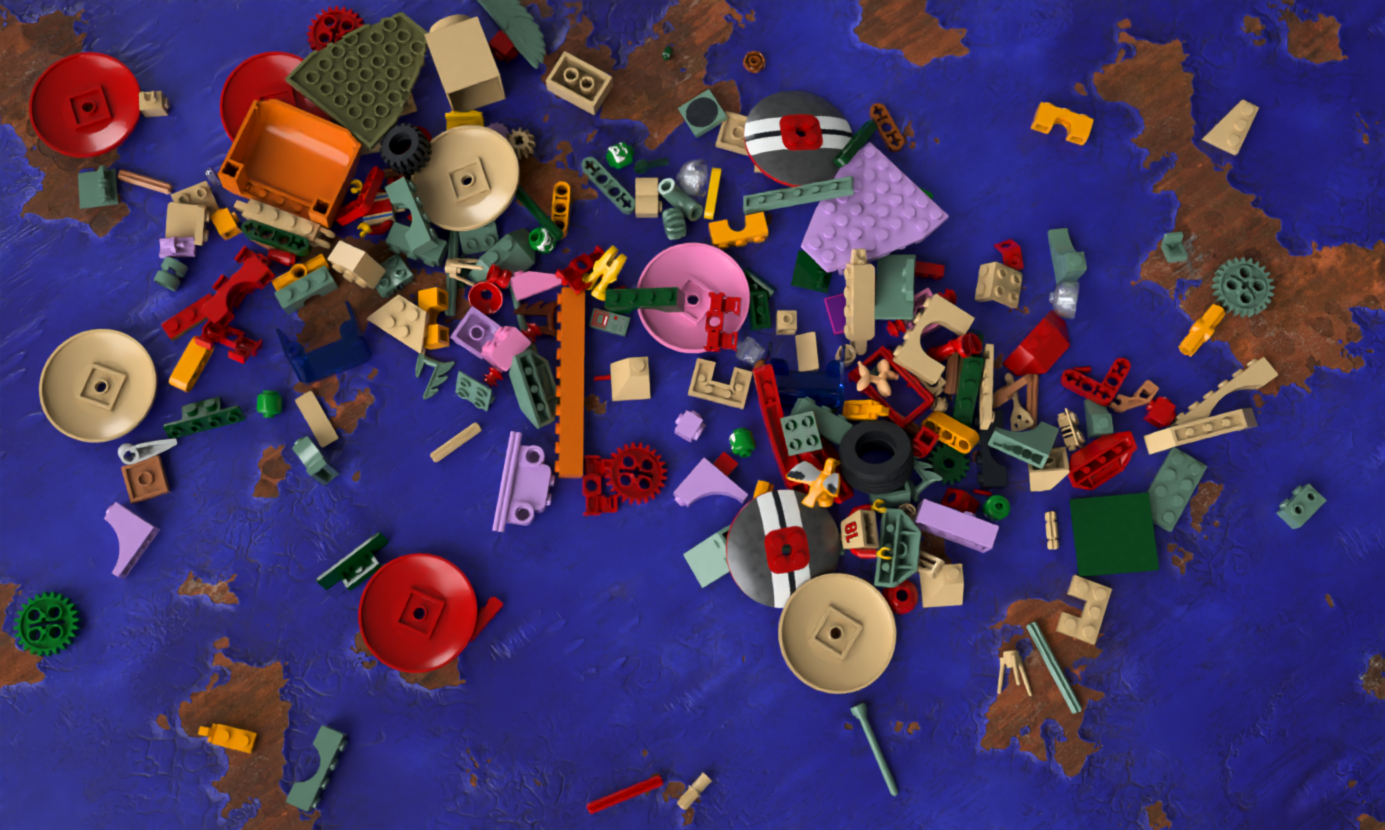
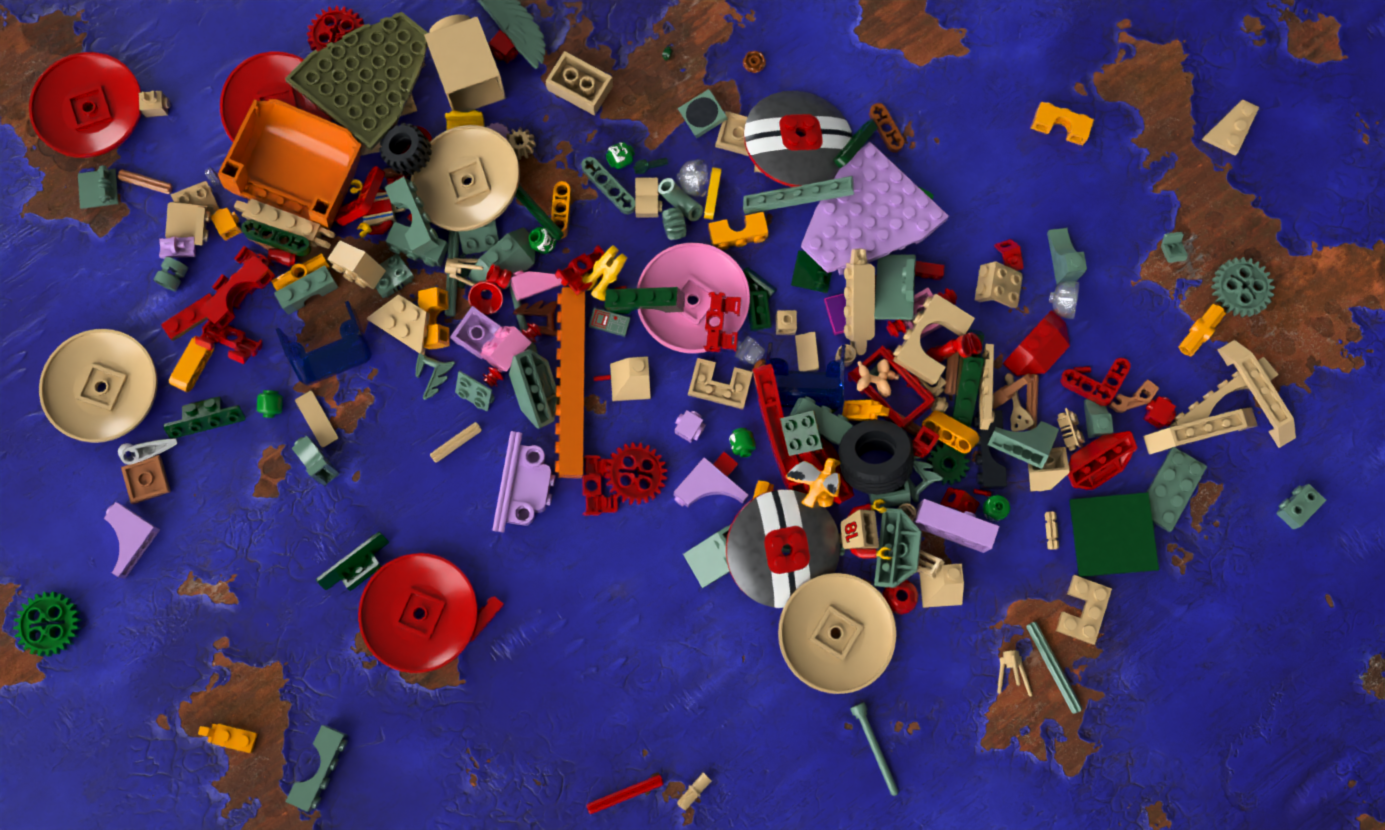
(1262, 390): none -> tan slope

